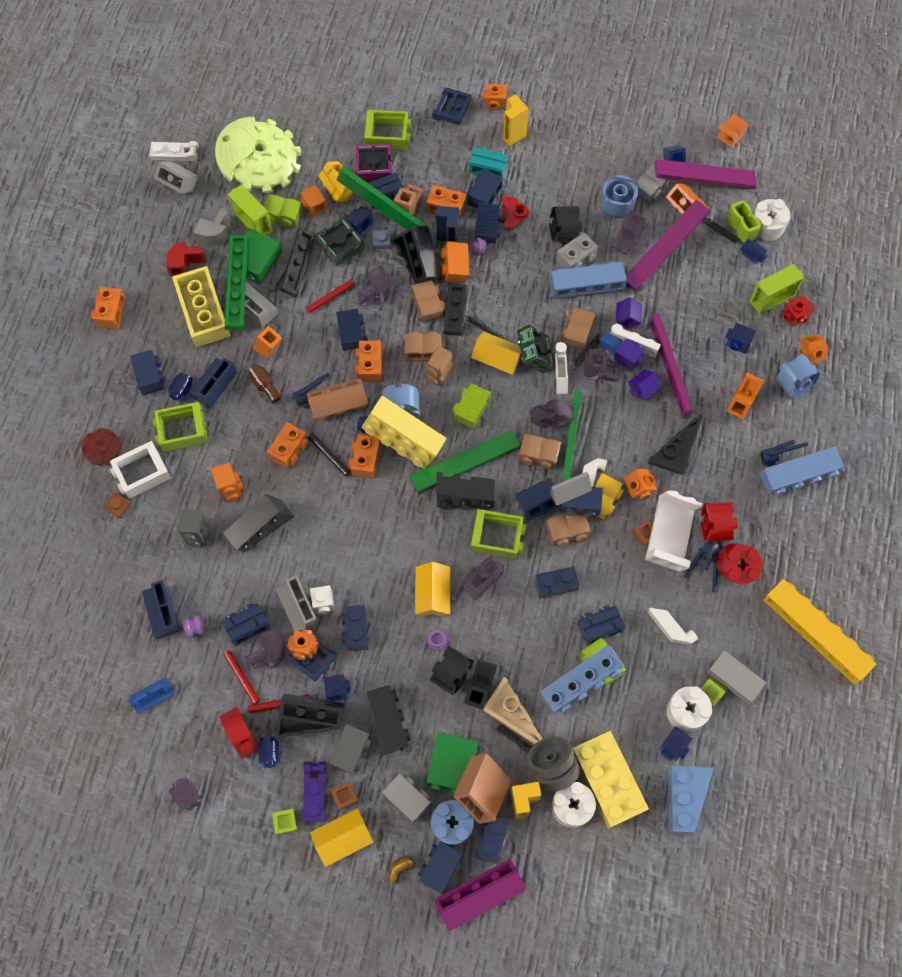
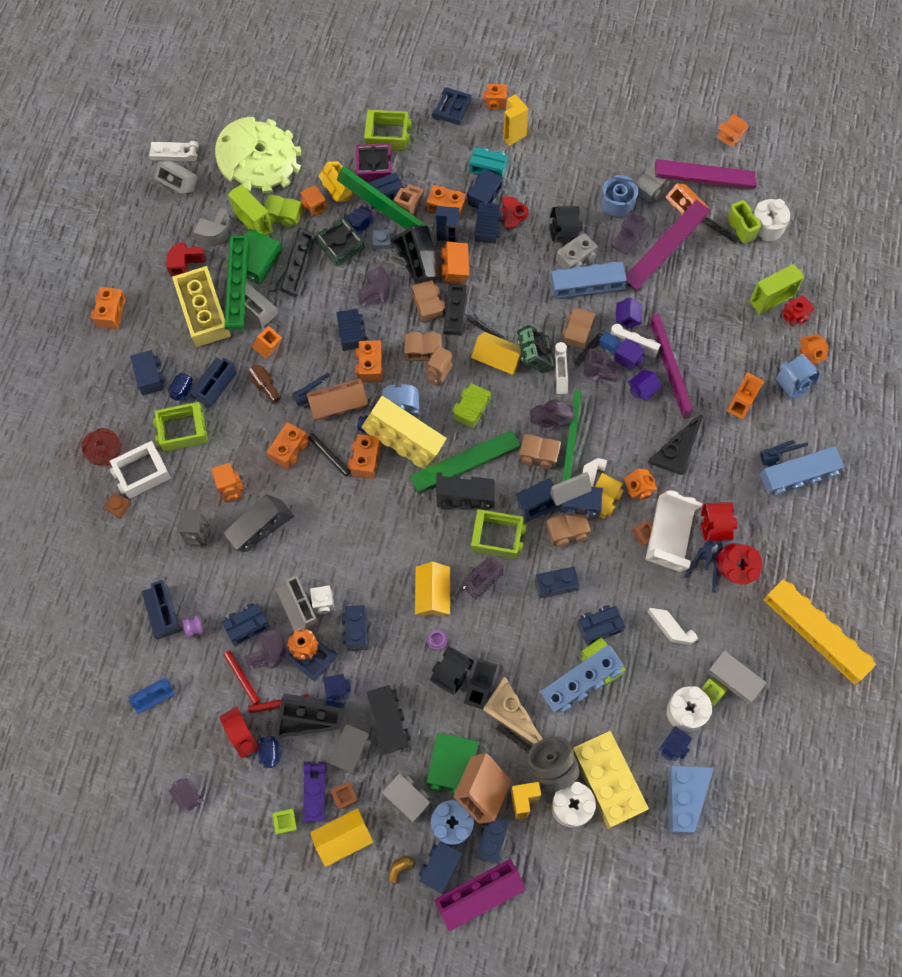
(325, 299): red bar -> none
(479, 246): medium lavender plate -> none
(675, 153): clear blue brick -> none
(740, 338): clear blue brick -> none
(754, 251): clear blue brick -> none

